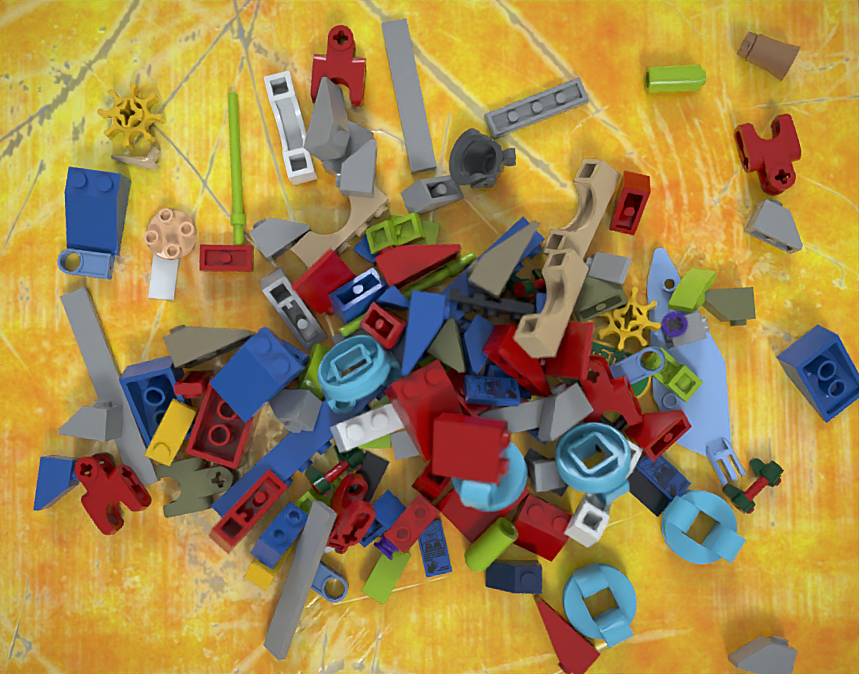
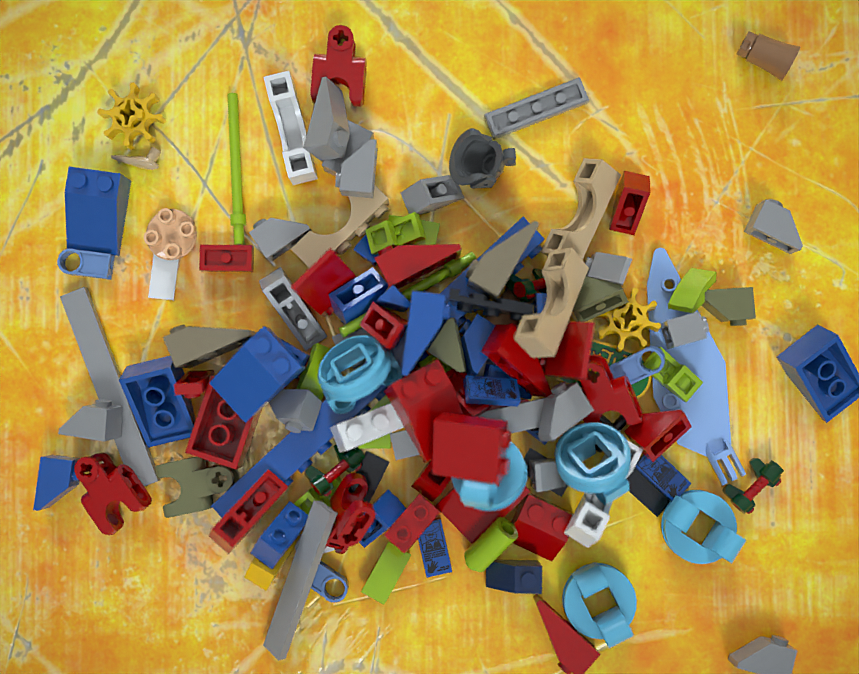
(171, 432): yellow slope -> none
(386, 547): dark purple bush -> none
(409, 96): light grey tile -> none
(674, 78): lime brick -> none
(676, 332): dark purple bush -> none
(770, 157): red piece -> none

